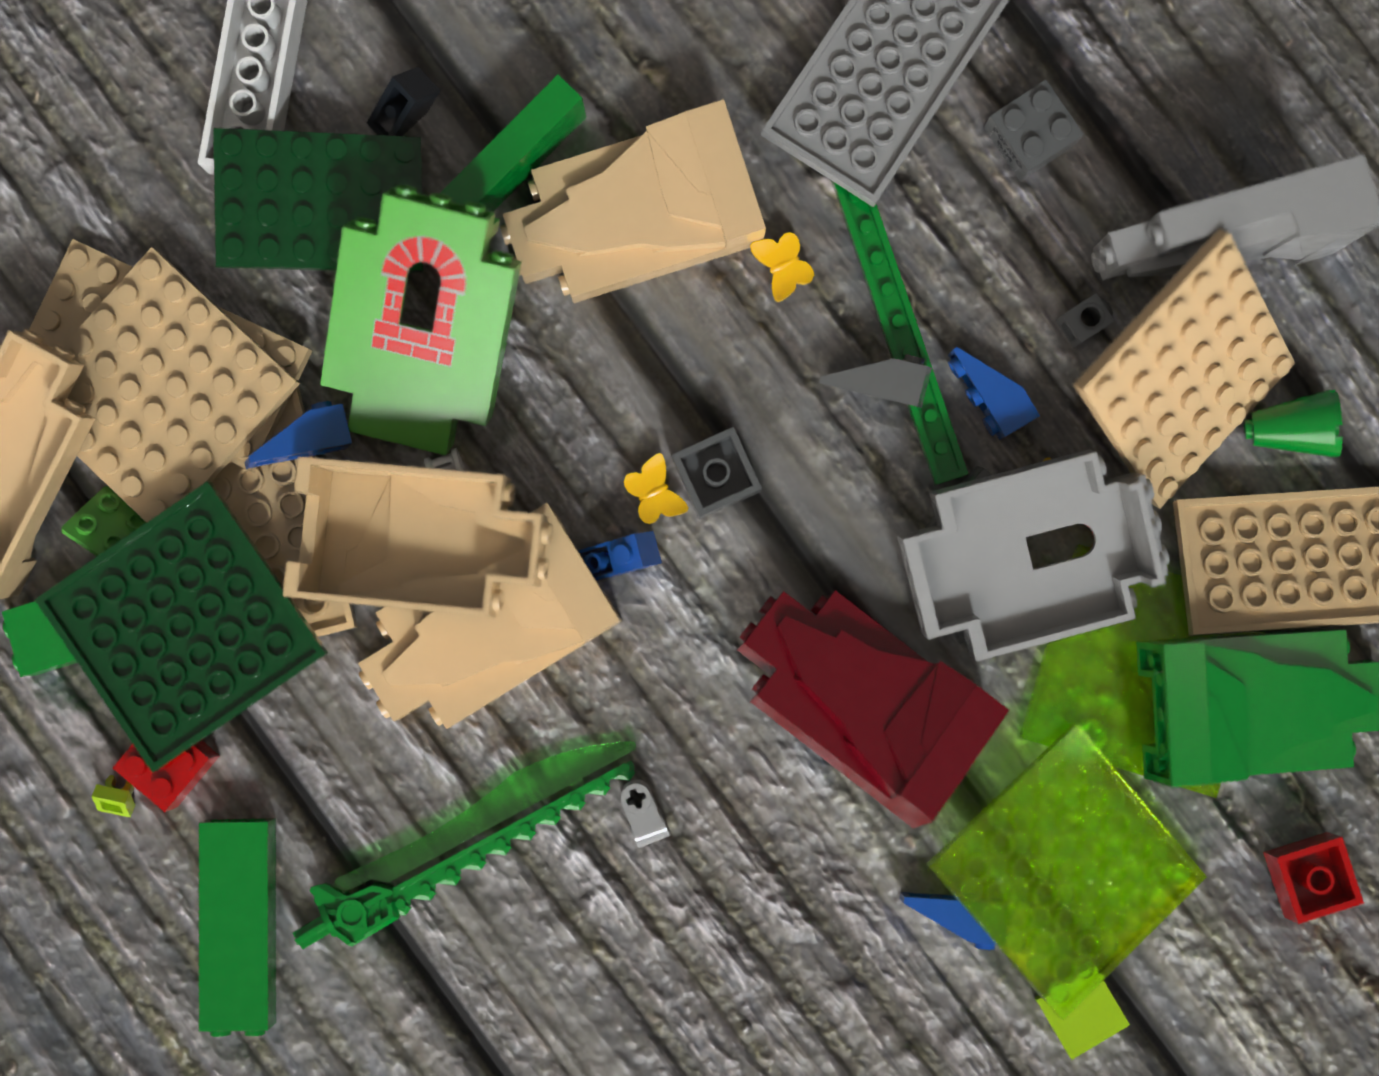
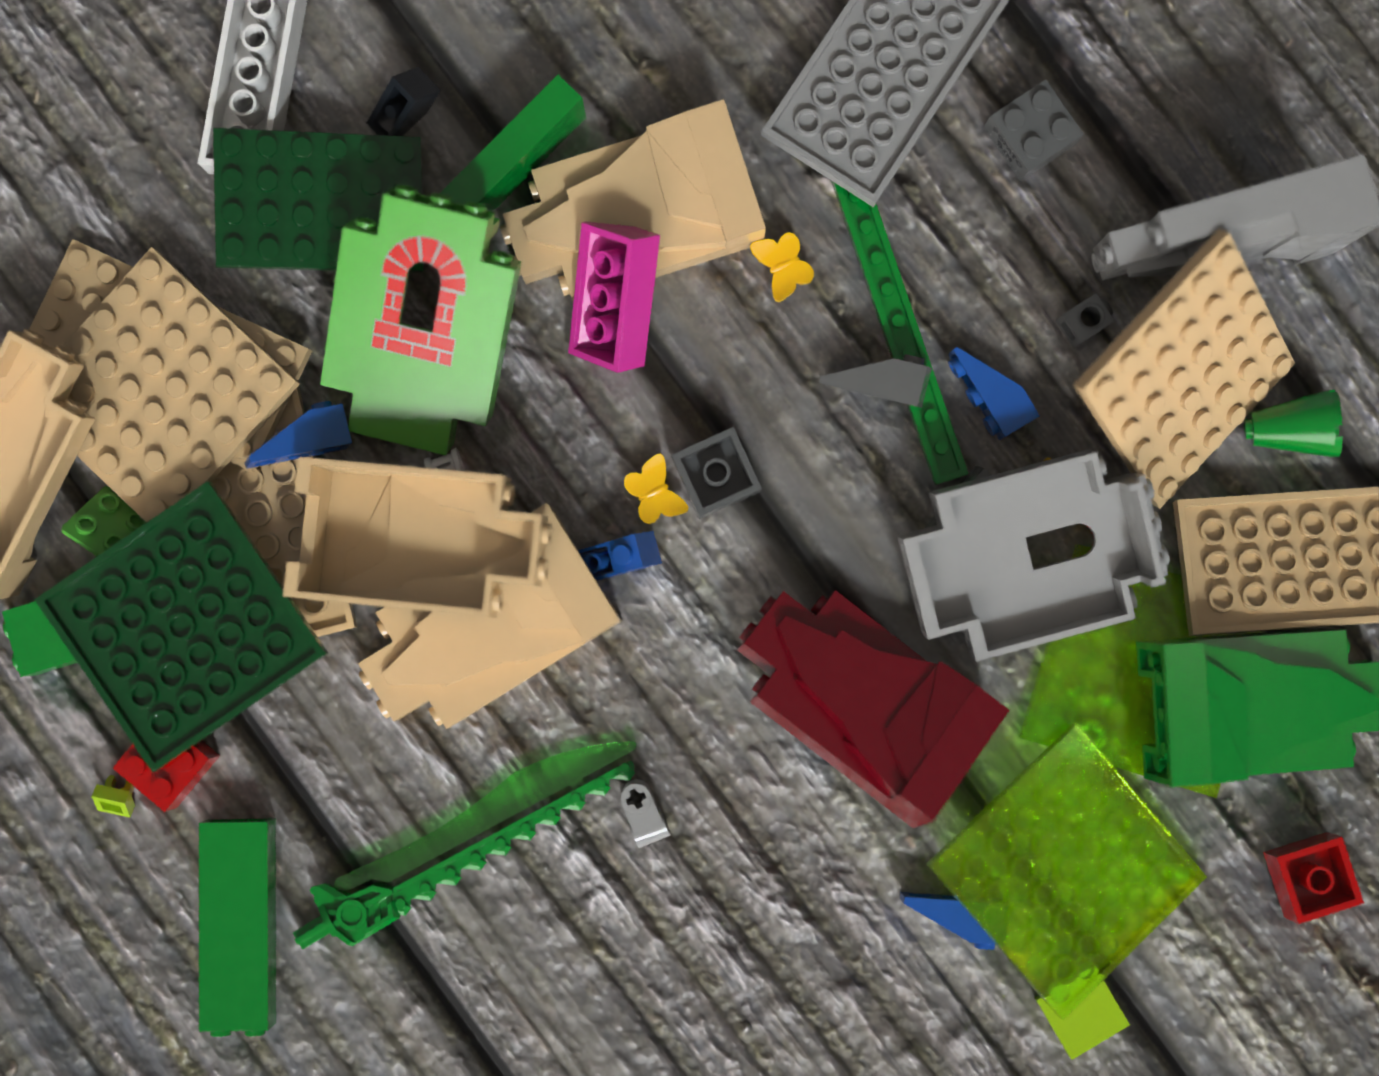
(613, 295): none -> dark pink slope

